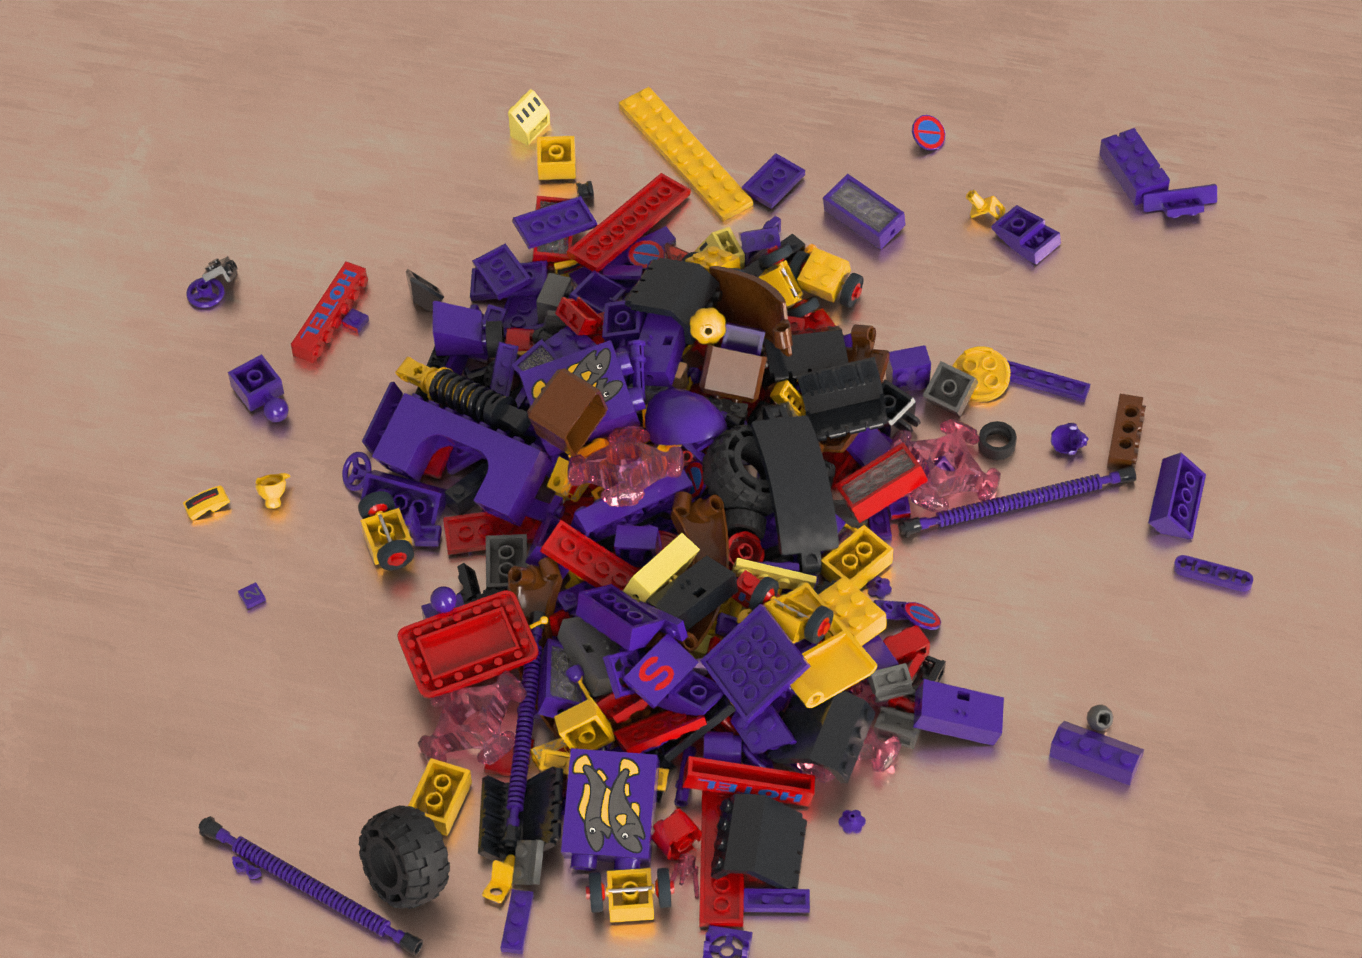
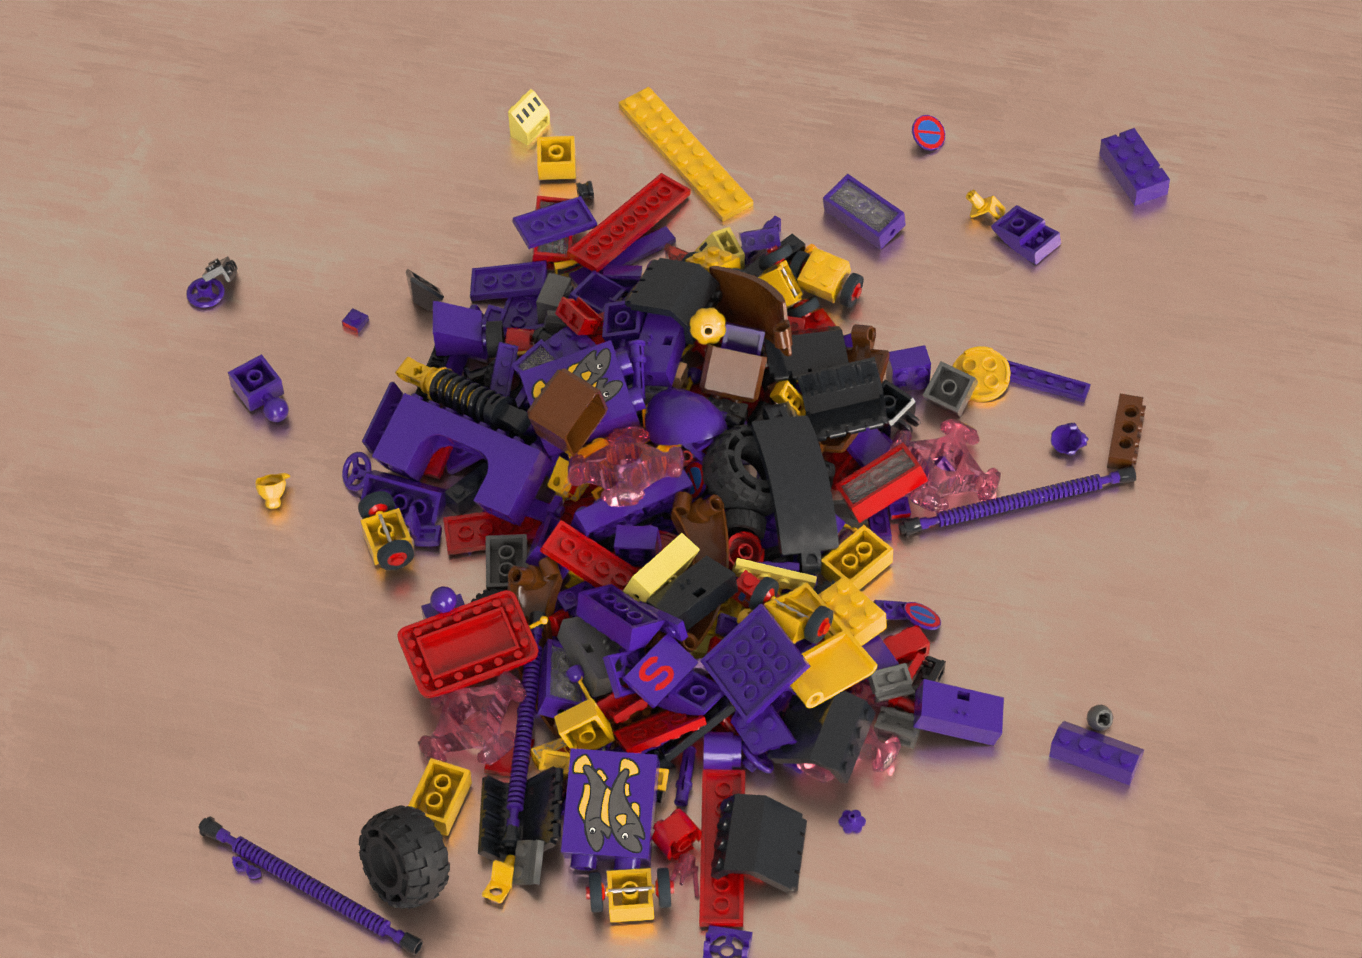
(207, 500): slope -> none
(251, 595): dark purple tile -> none
(329, 312): red brick -> none
(469, 581): black hinge -> none
(502, 271): dark purple plate -> none
(517, 921): dark purple plate -> none
(644, 251): piece -> none
(747, 779): red brick -> none
(773, 180): dark purple plate -> none
(777, 900): dark purple plate -> none
(879, 587): dark purple plant -> none
(1000, 428): black tyre -> none
(1177, 497): dark purple slope -> none
(1180, 201): dark purple bracket -> none
(1214, 569): dark purple beam -> none

